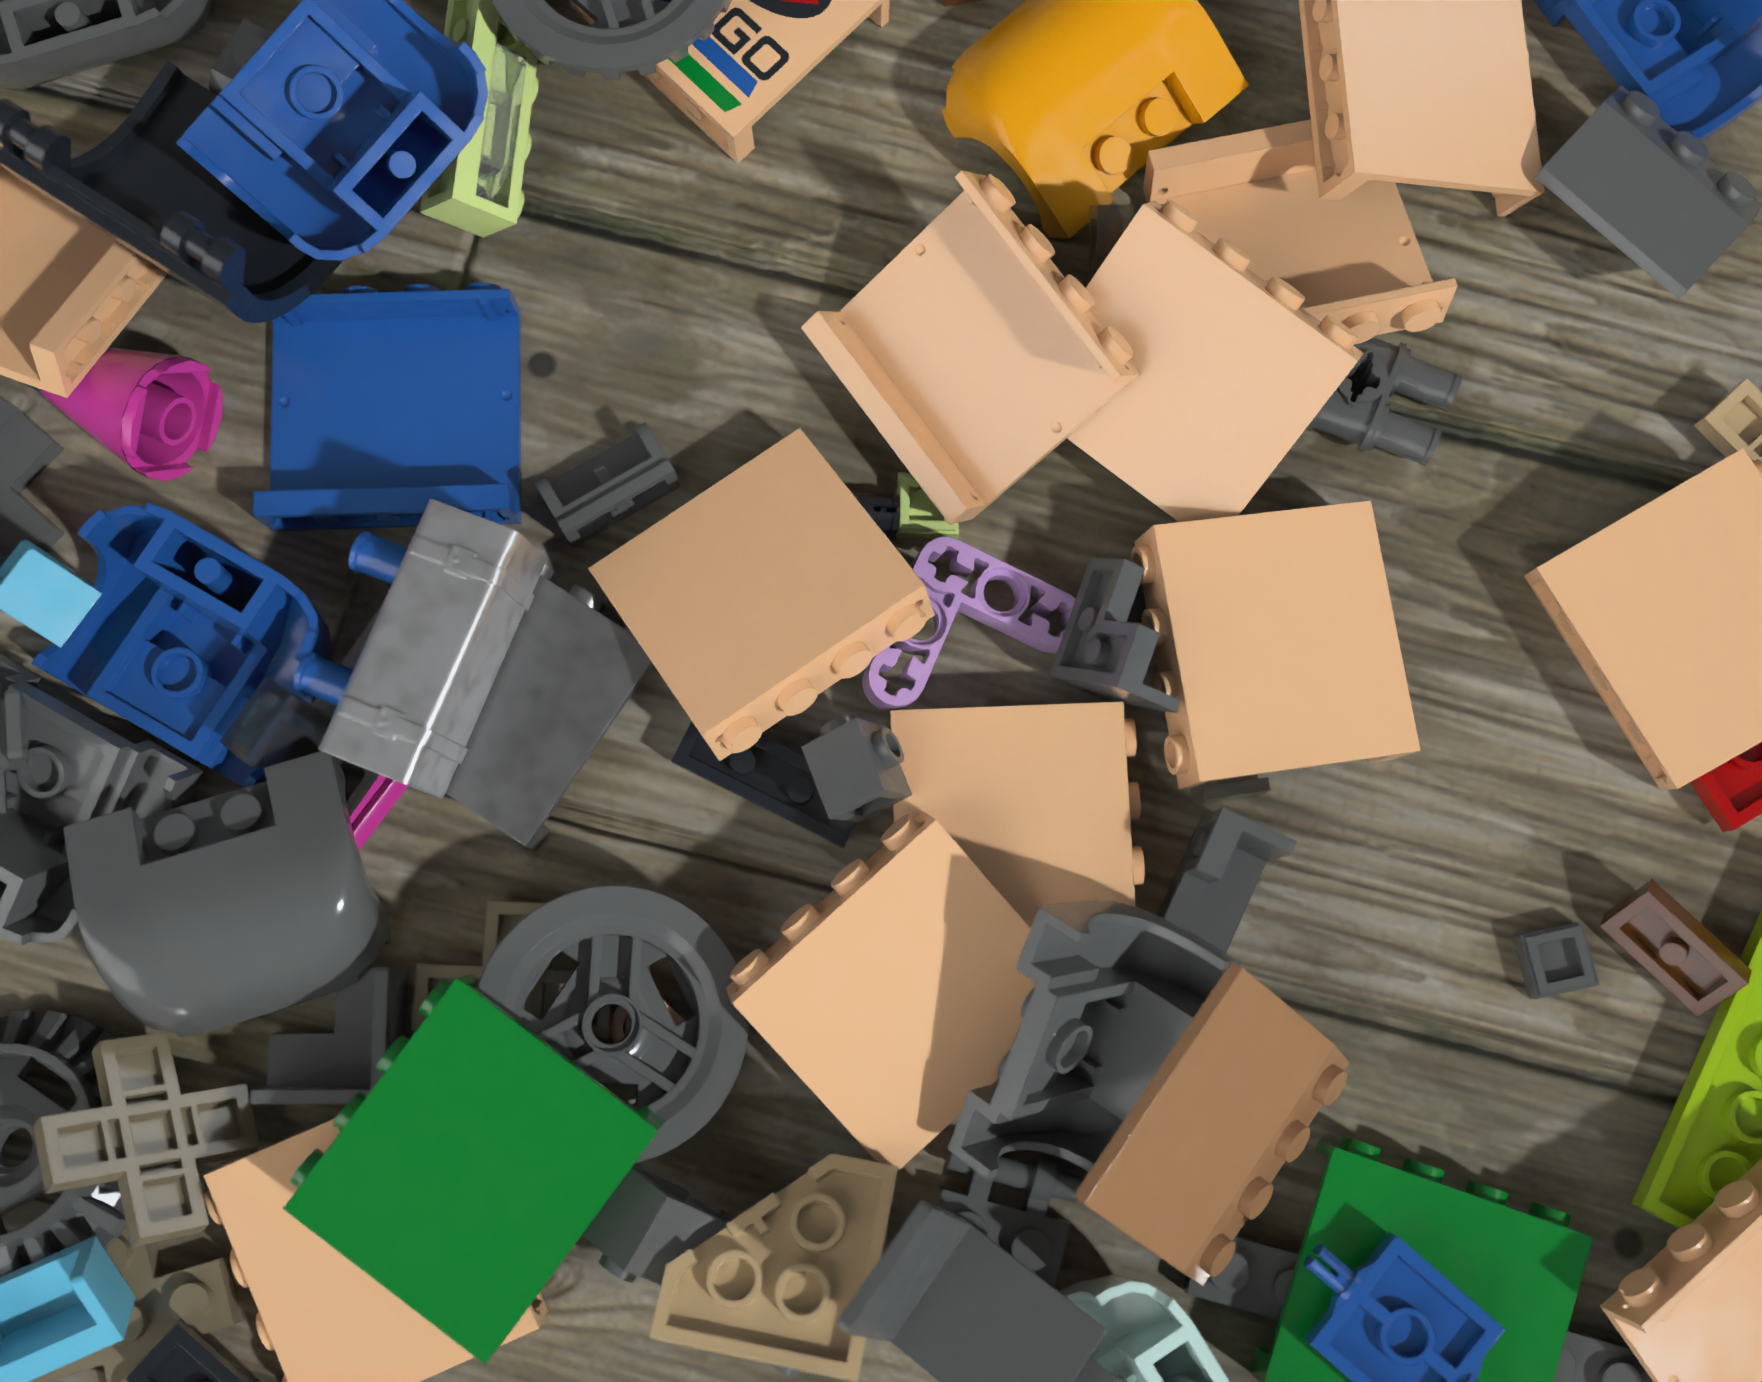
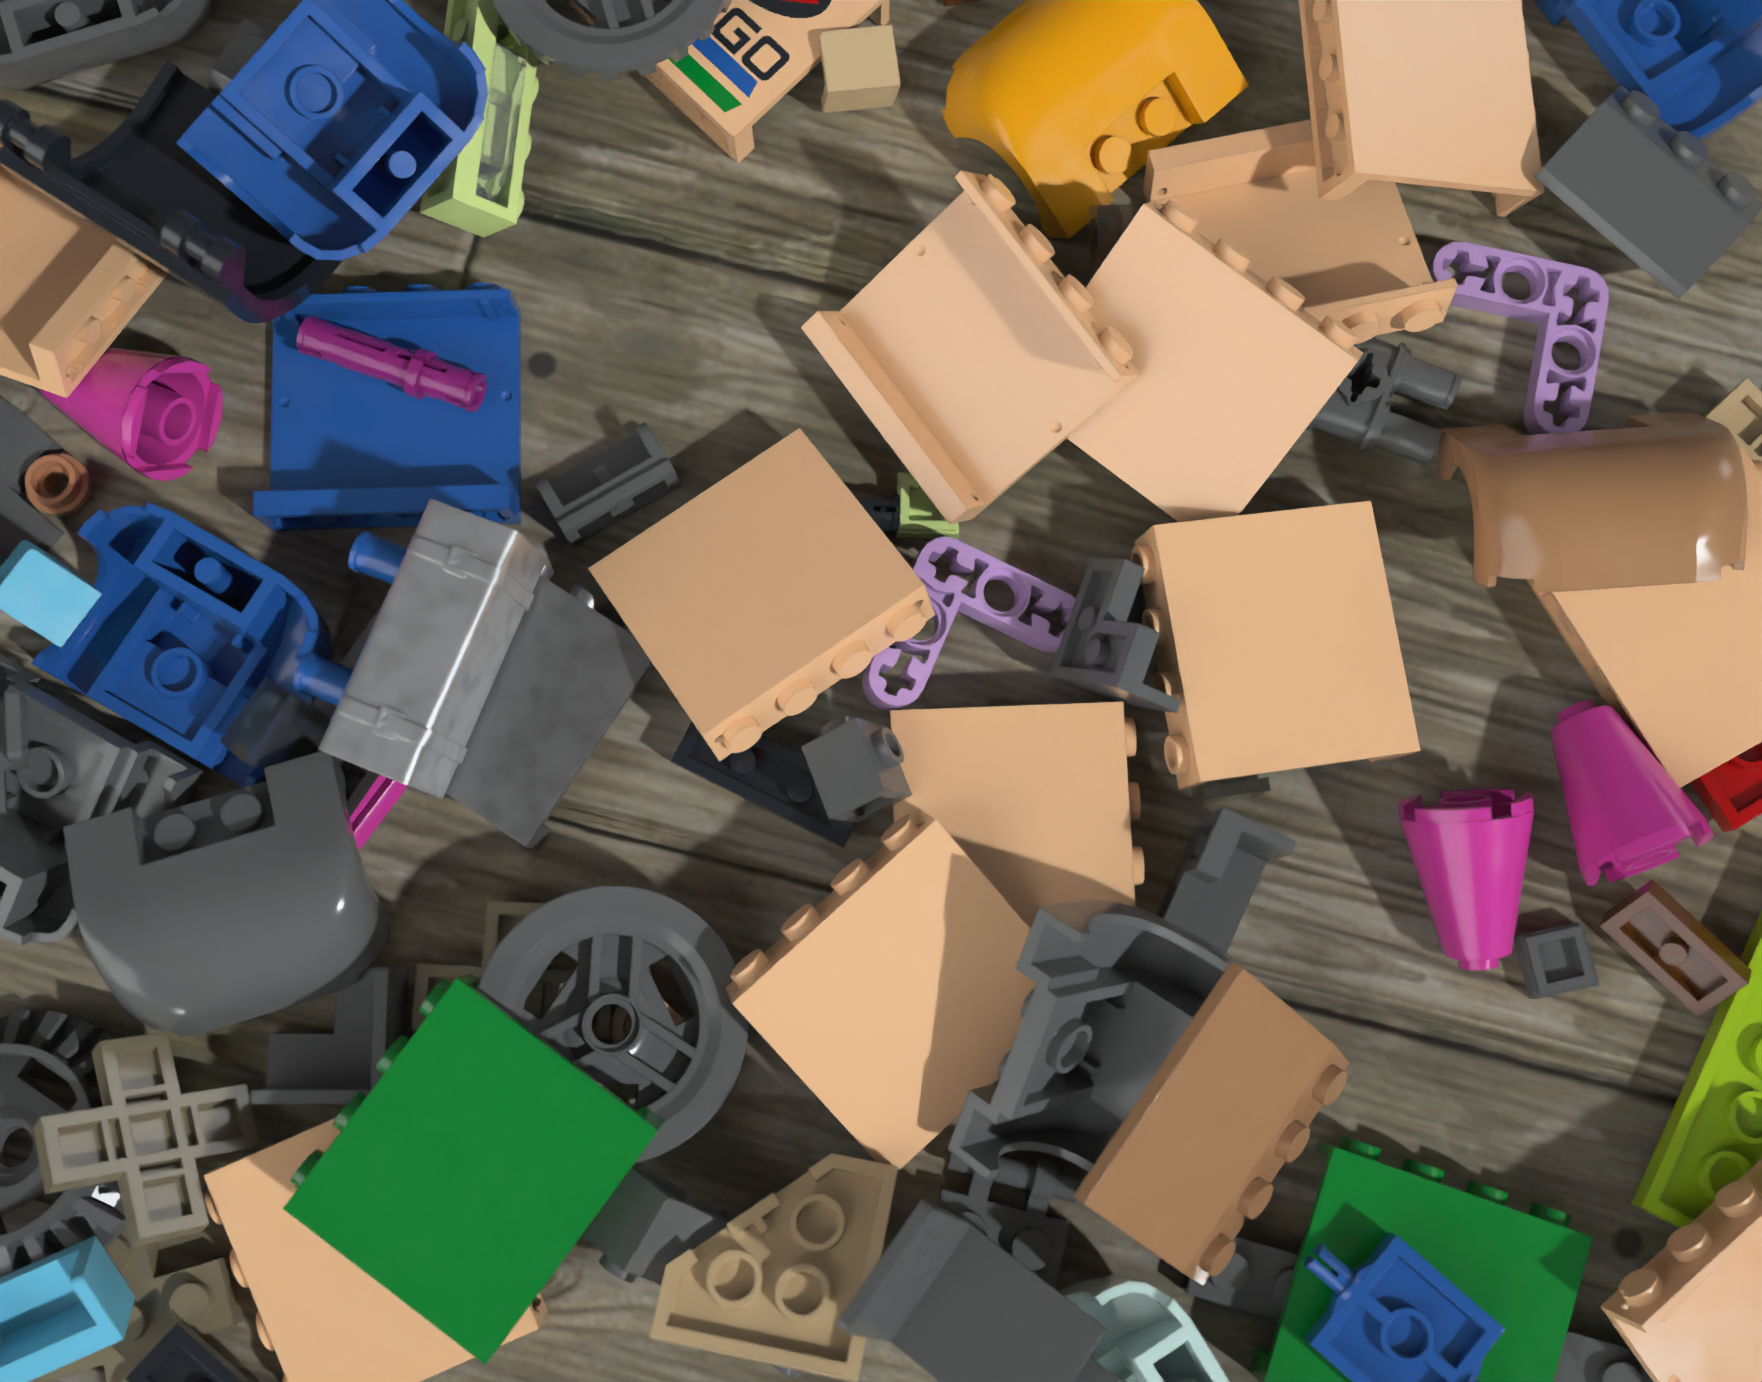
(43, 476): none -> nougat plate
(415, 371): none -> magenta pin
(859, 68): none -> tan panel
(1471, 868): none -> dark pink cone
(1548, 308): none -> lavender beam
(1603, 504): none -> medium nougat piece
(1619, 797): none -> dark pink cone

